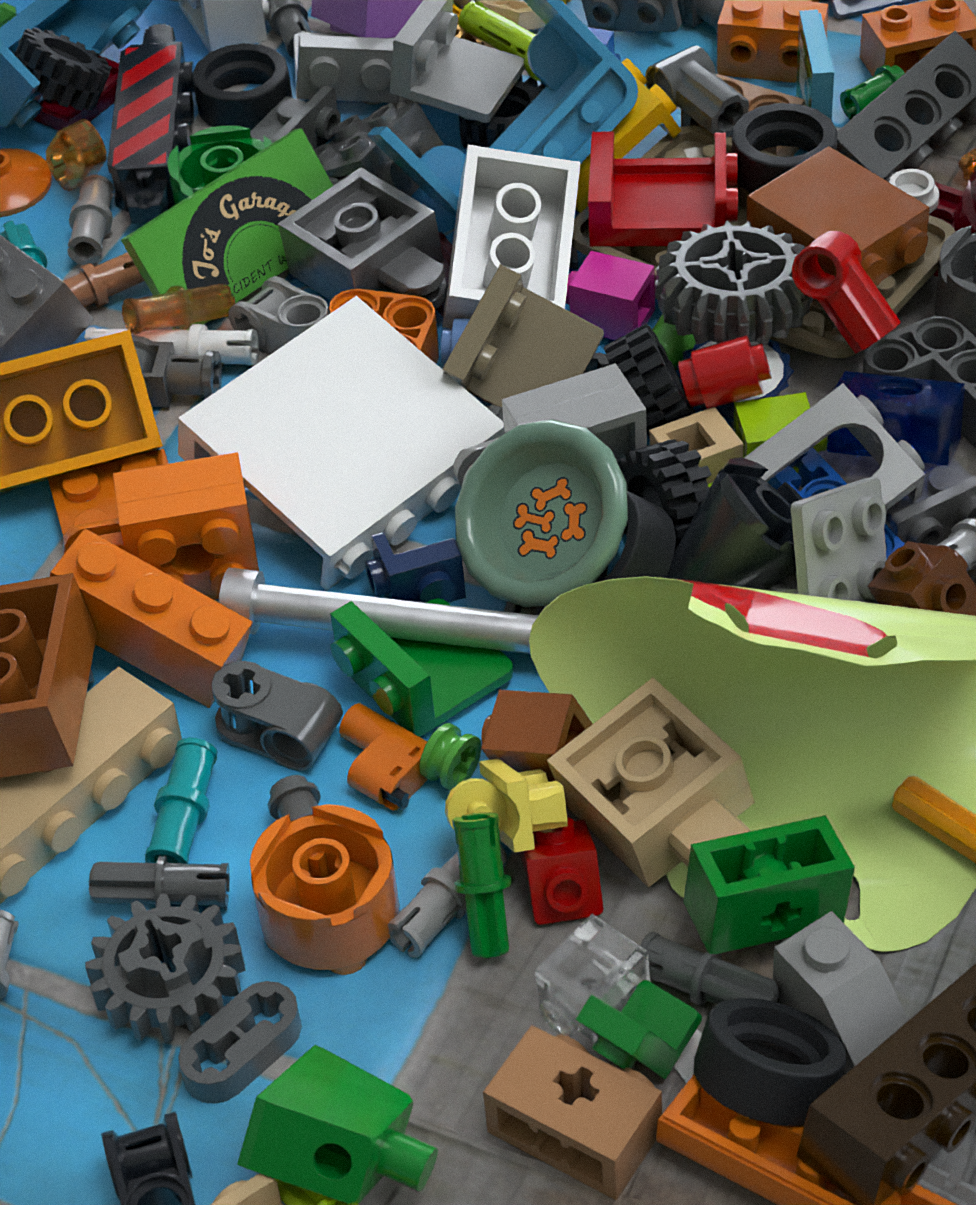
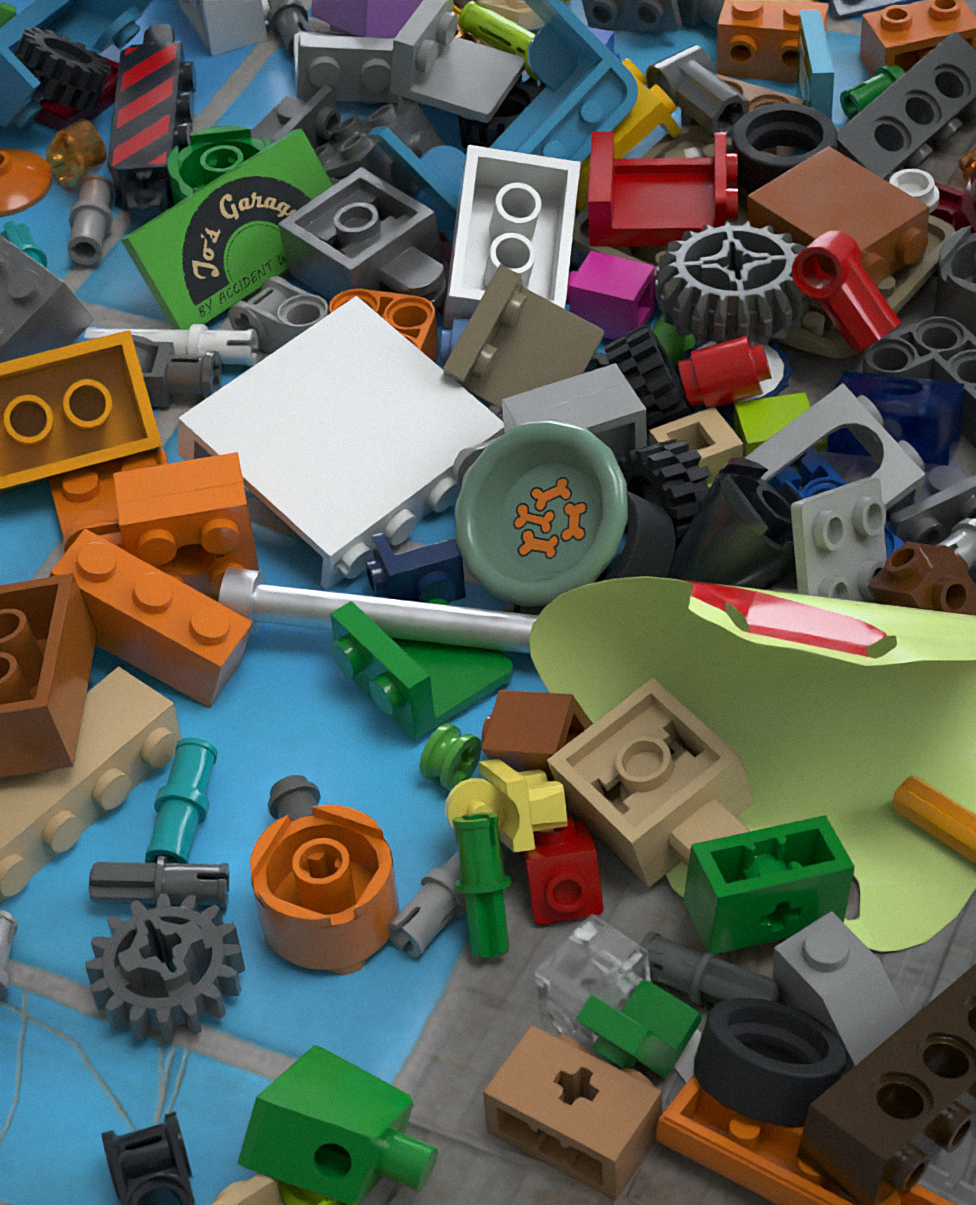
(100, 282): nougat pin -> none
(177, 308): clear orange axle -> none
(237, 66): black tyre -> none
(239, 1040): dark grey beam -> none
(280, 720): dark grey piece -> none
(389, 760): orange piece -> none

